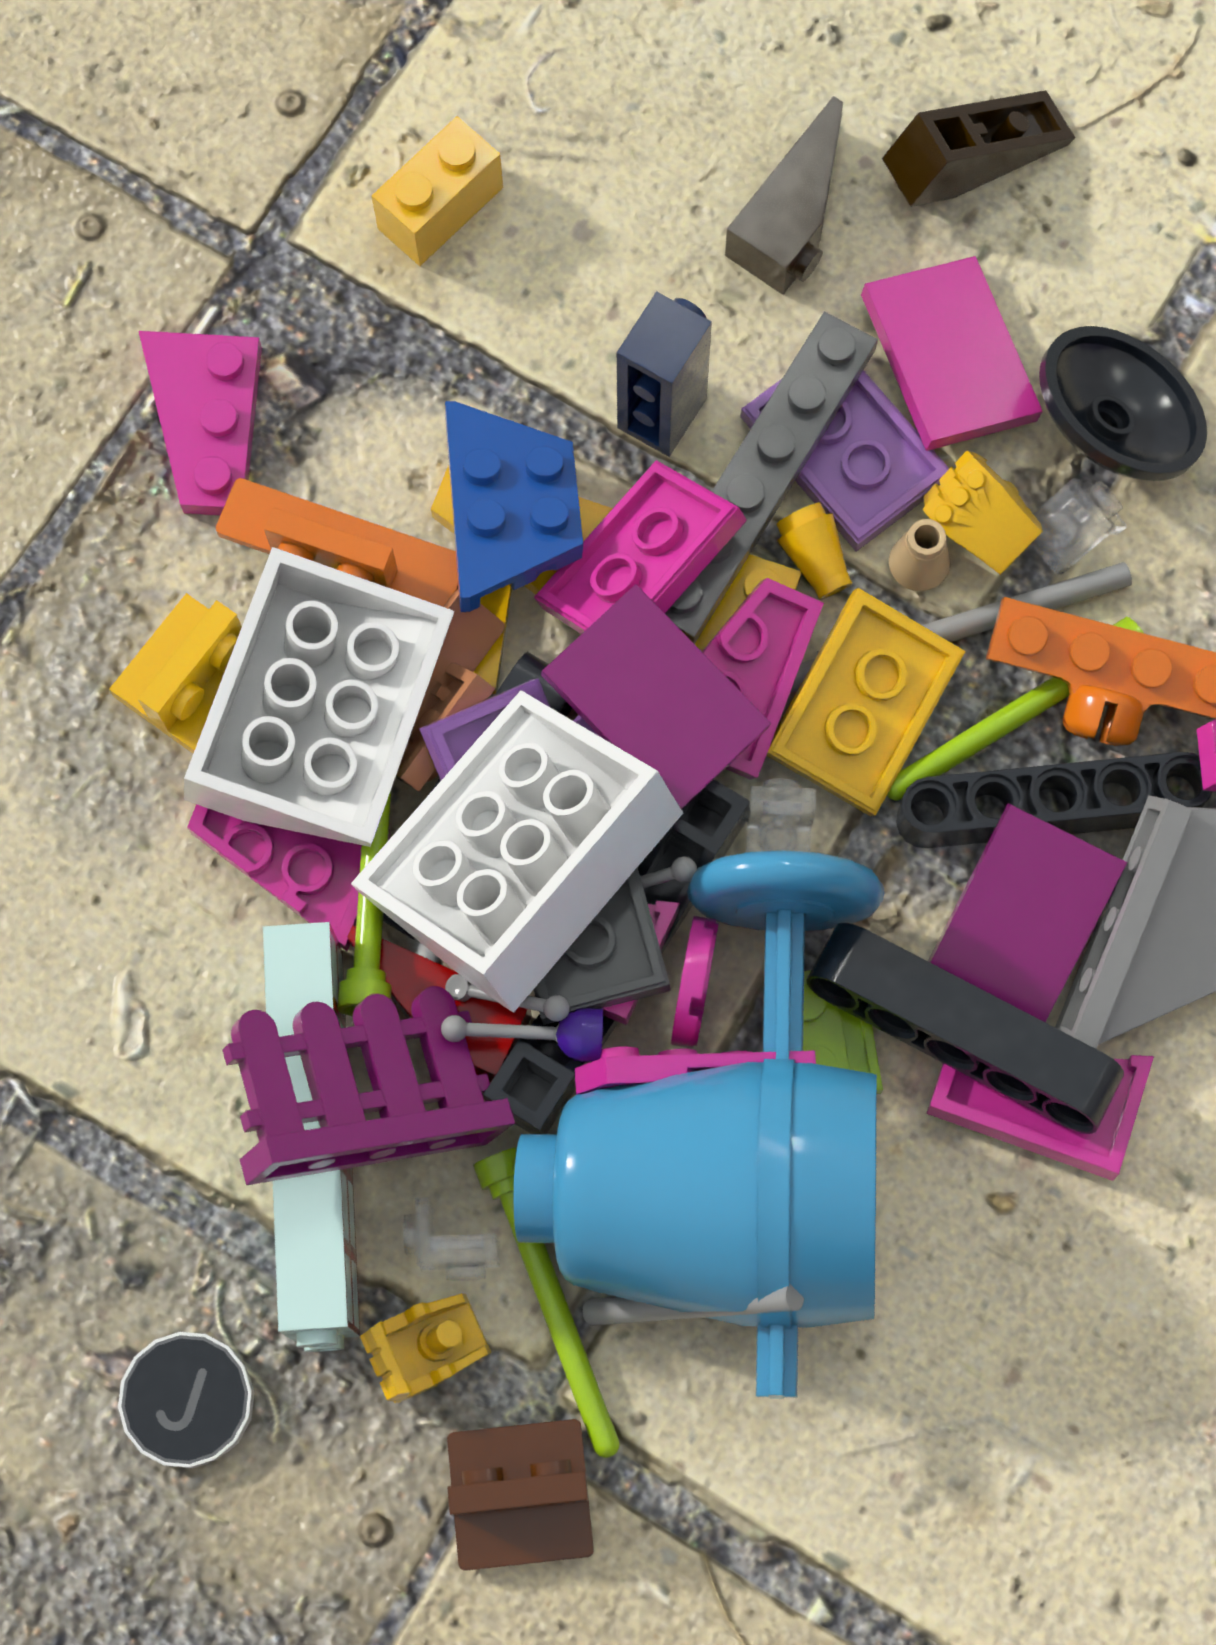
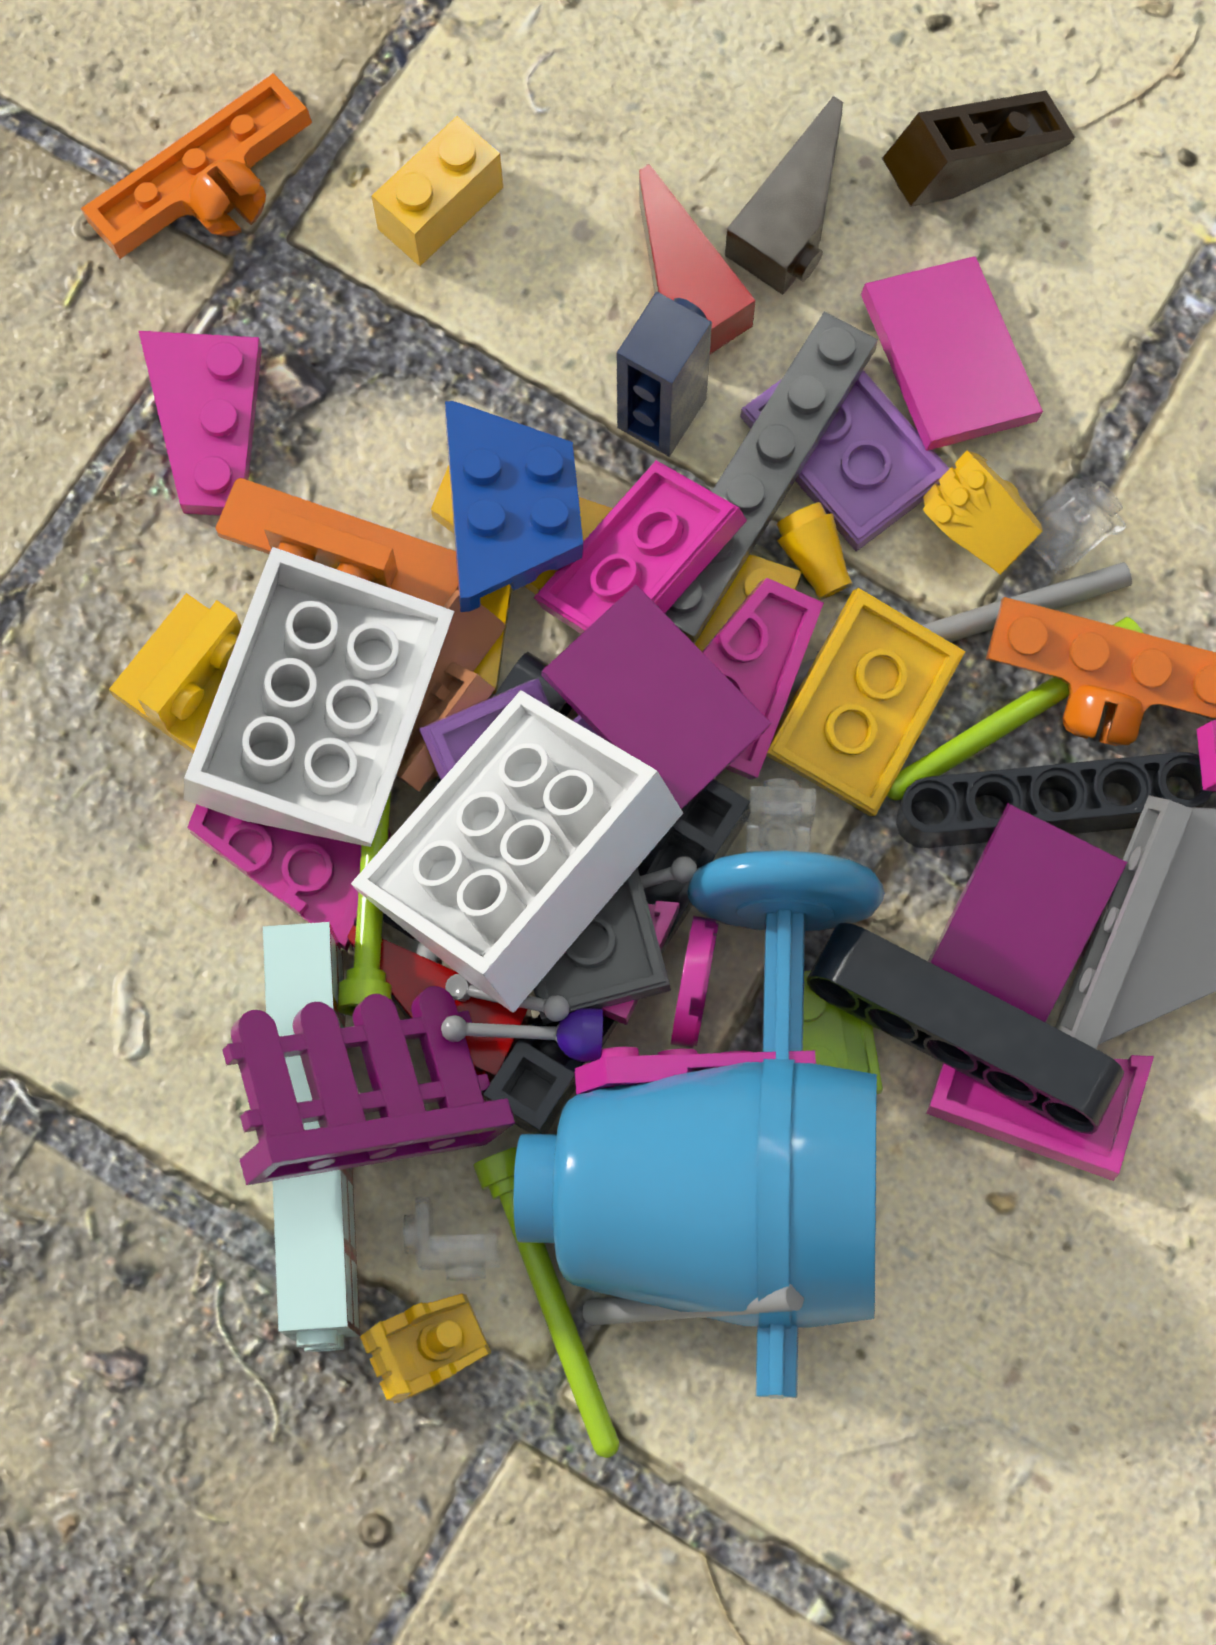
(186, 1400): black tile -> none
(202, 171): none -> orange plate
(519, 1494): reddish brown bracket -> none
(689, 265): none -> slope
(921, 556): tan cone -> none
(1122, 404): black dish -> none

